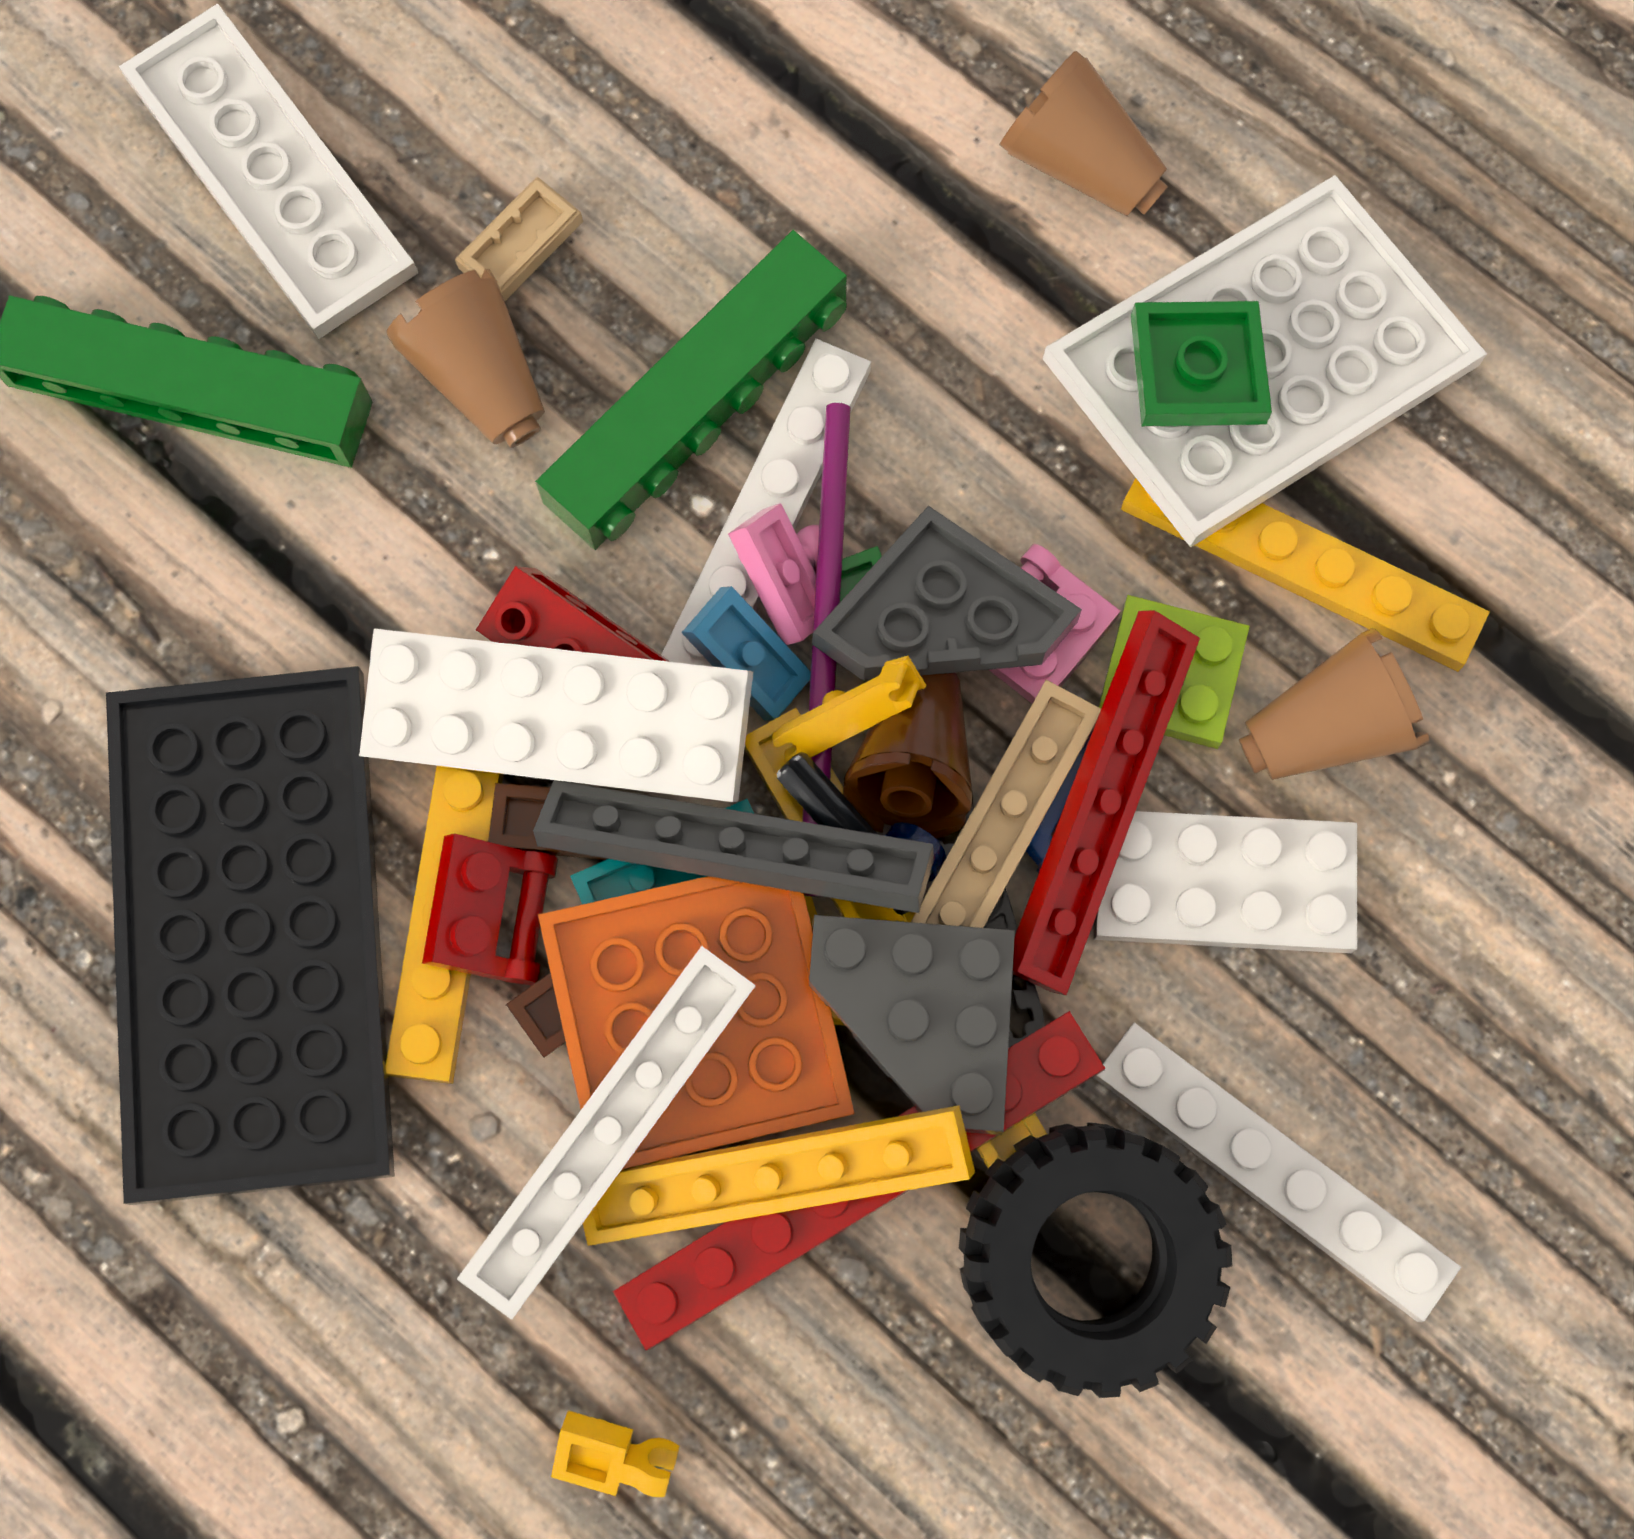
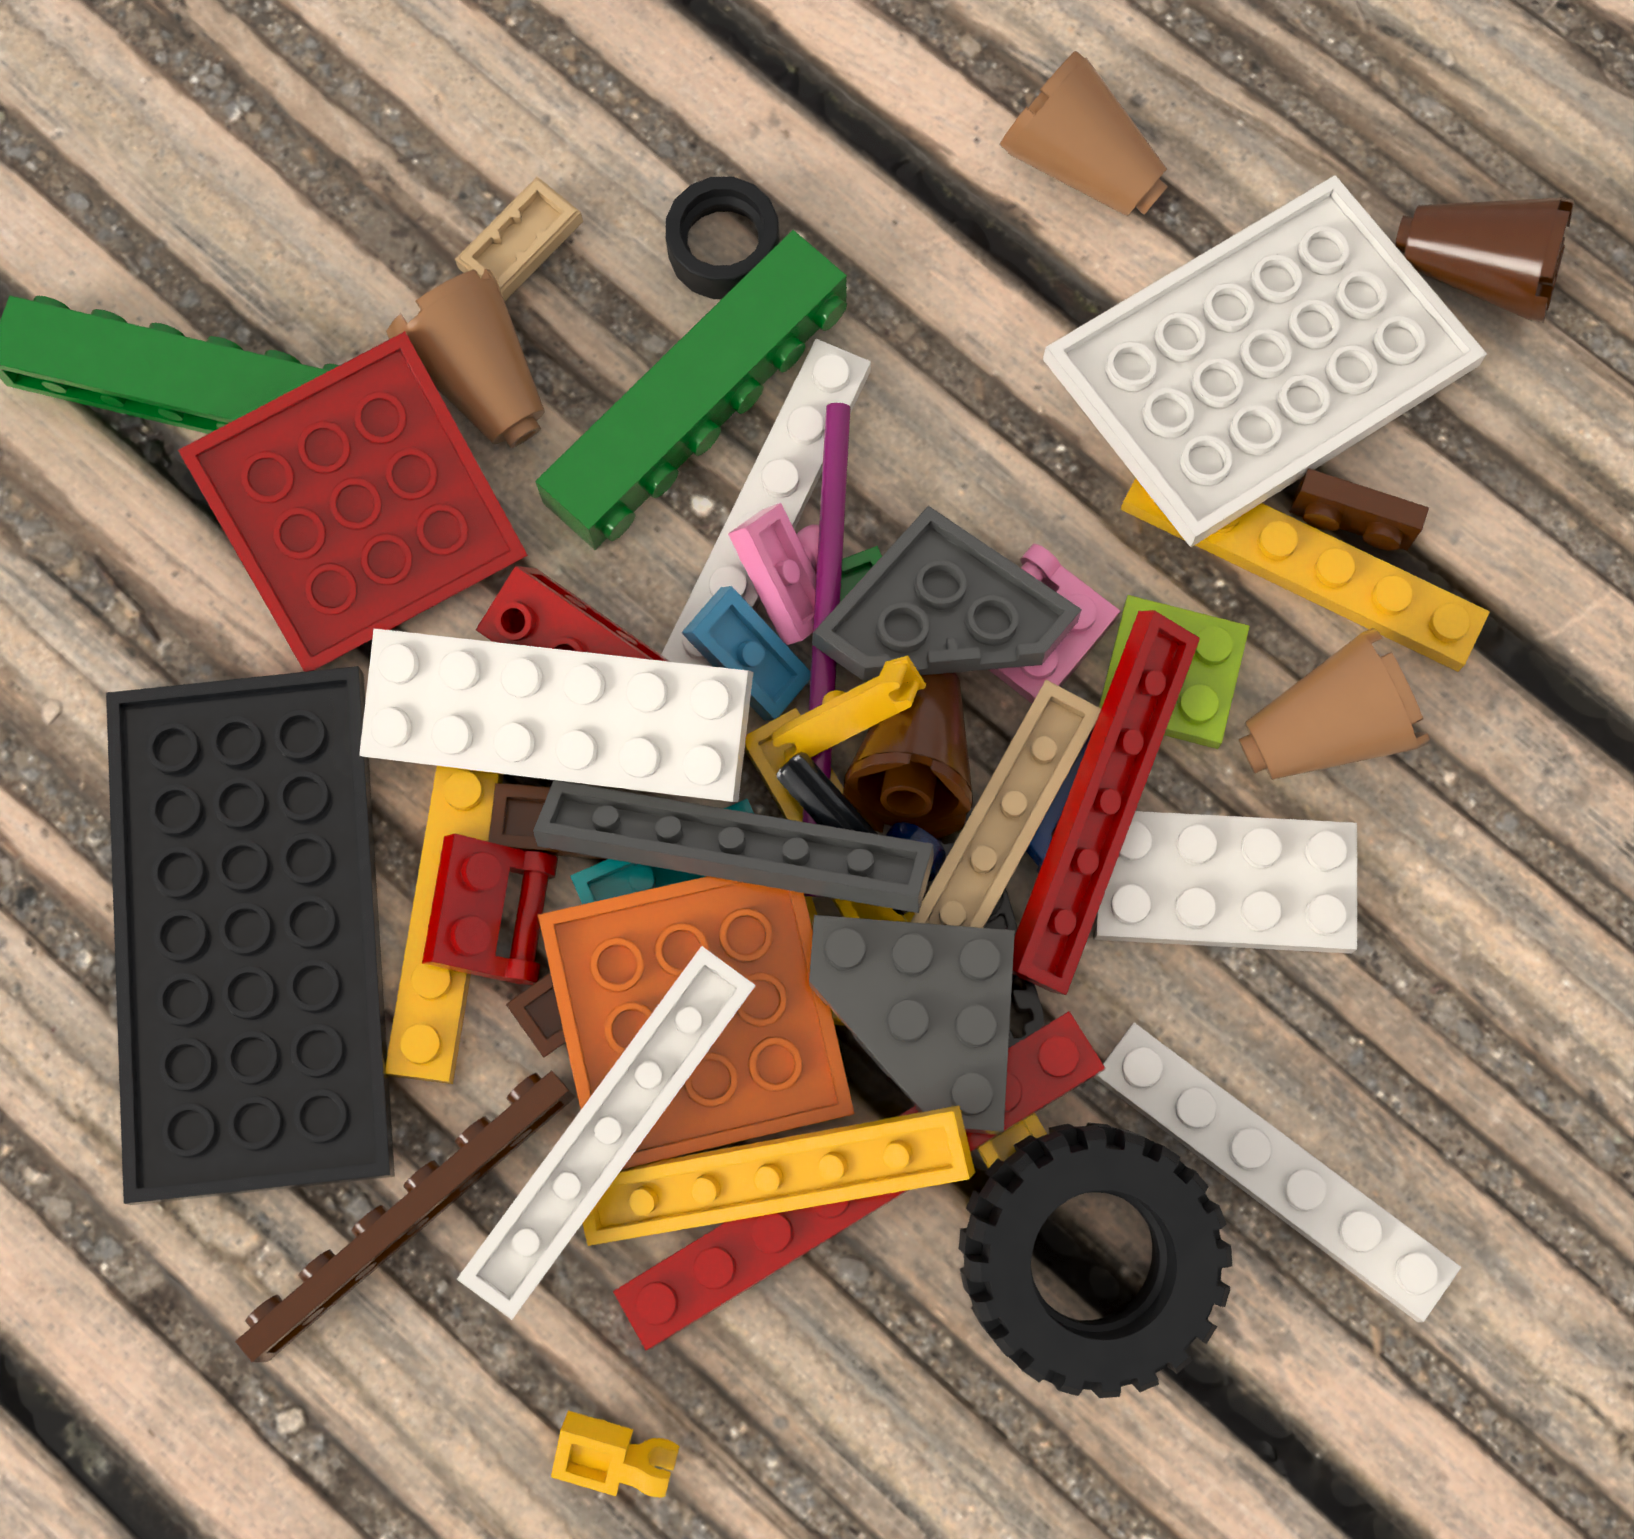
(269, 171): white plate -> none
(353, 502): none -> red plate
(386, 1231): none -> reddish brown plate
(703, 199): none -> black tyre
(1200, 363): green plate -> none
(1340, 504): none -> reddish brown plate
(1491, 249): none -> reddish brown cone

